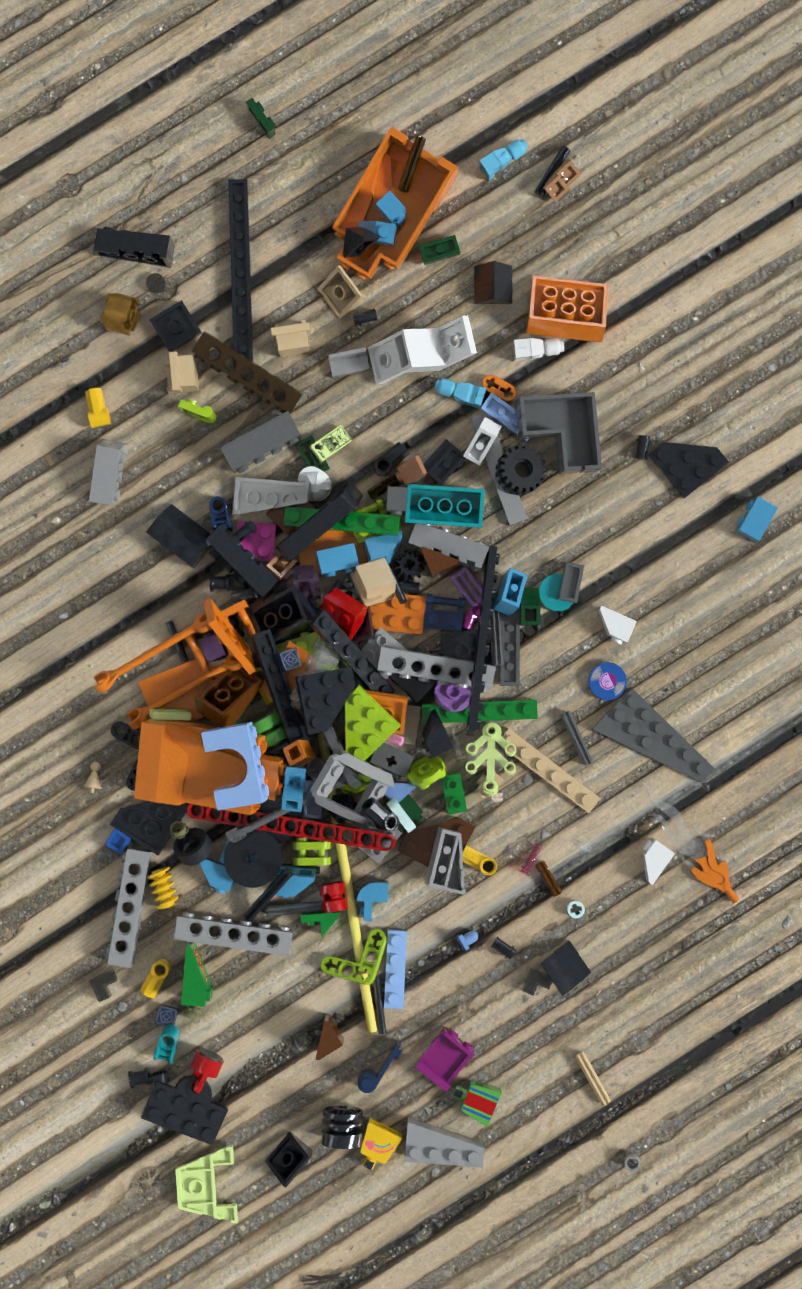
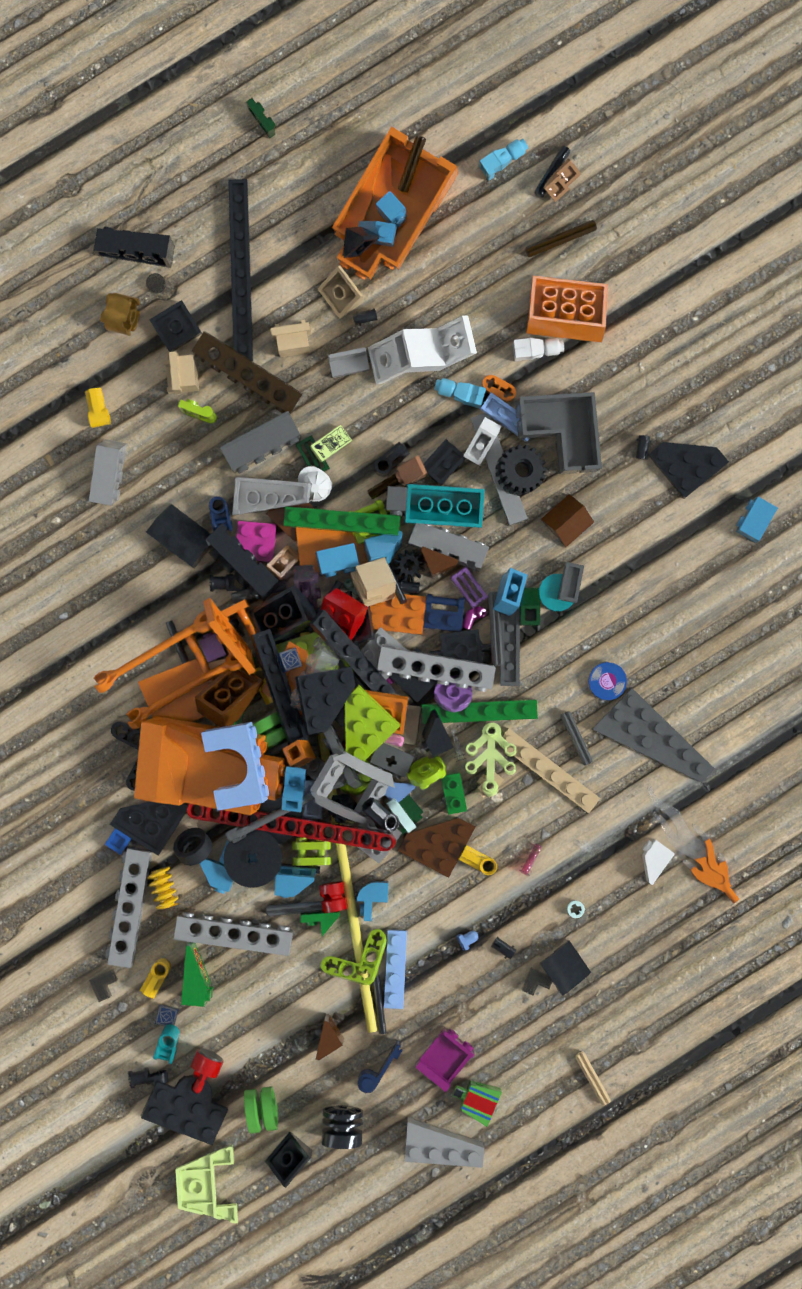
(93, 780): tan piece -> none
(169, 714): yellowish green tile -> none
(178, 830): olive plate -> none
(193, 1012): olive plate -> none
(247, 529): black pin -> none
(261, 1108): none -> bright green wheel
(268, 894): black axle -> none
(344, 502): black beam -> none
(378, 1143): yellow torso -> none
(439, 250): dark green plate -> none
(446, 862): light grey wedge -> none
(482, 648): black plate -> none
(493, 283): black slope -> none
(548, 878): reddish brown axle -> none
(561, 238): none -> dark brown axle
(568, 520): none -> reddish brown slope
(616, 625): white slope -> none
(630, 1164): light grey hinge -> none

